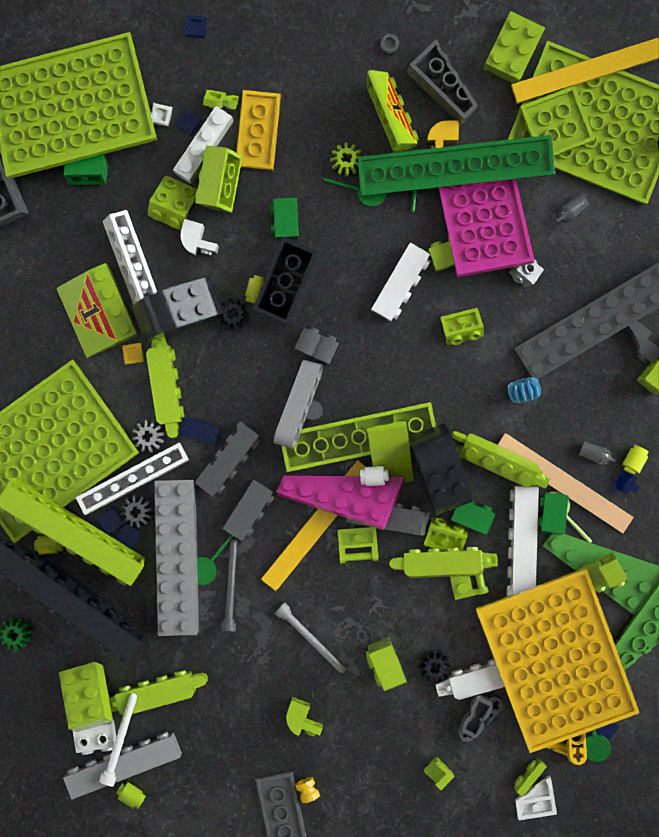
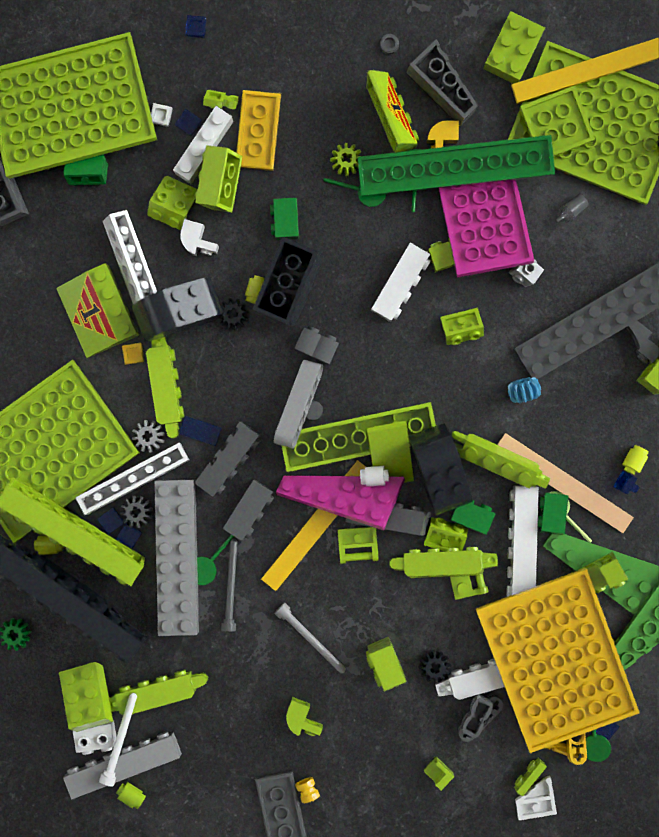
(595, 453): dark grey piece -> none

